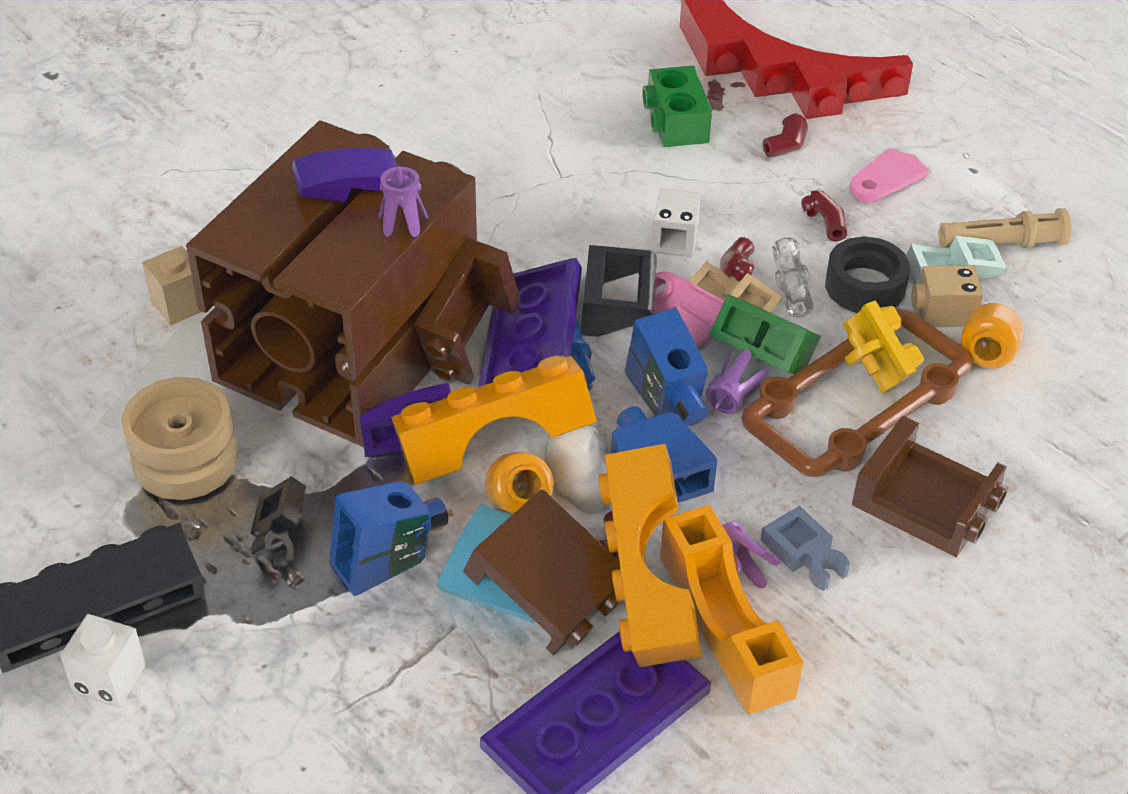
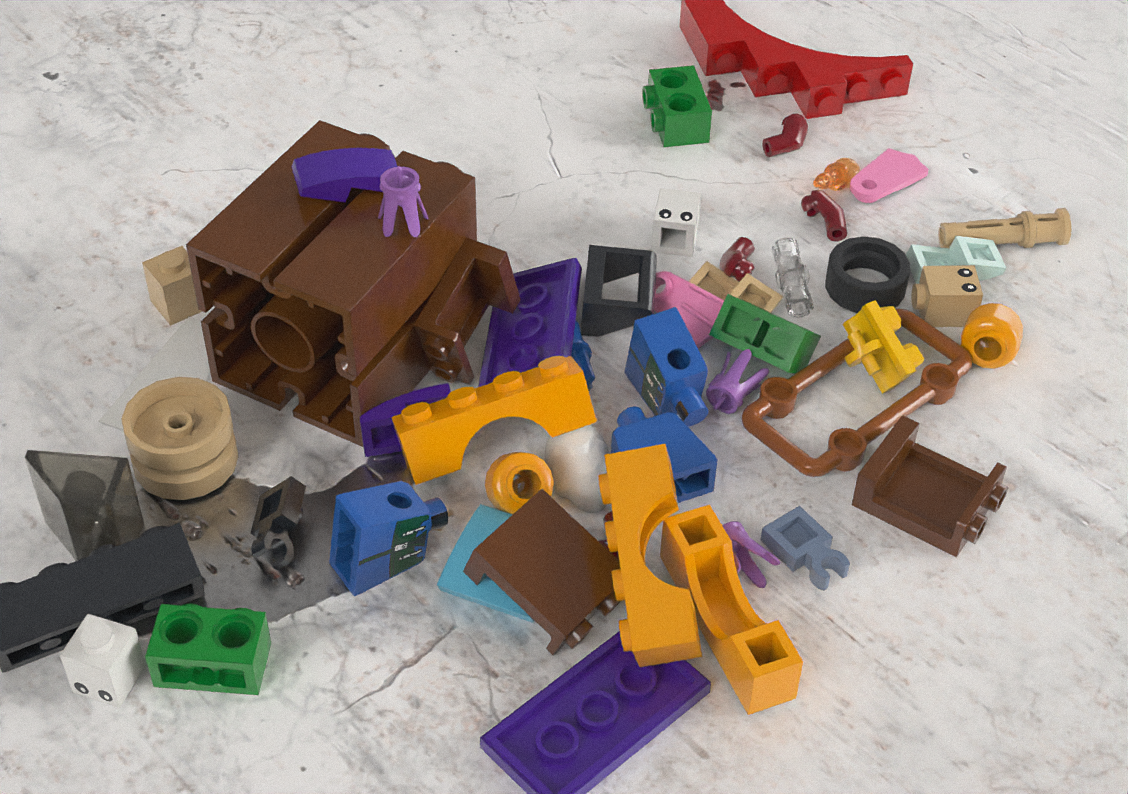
(86, 499): none -> clear smoke slope
(197, 650): none -> green brick
(837, 175): none -> clear orange bar

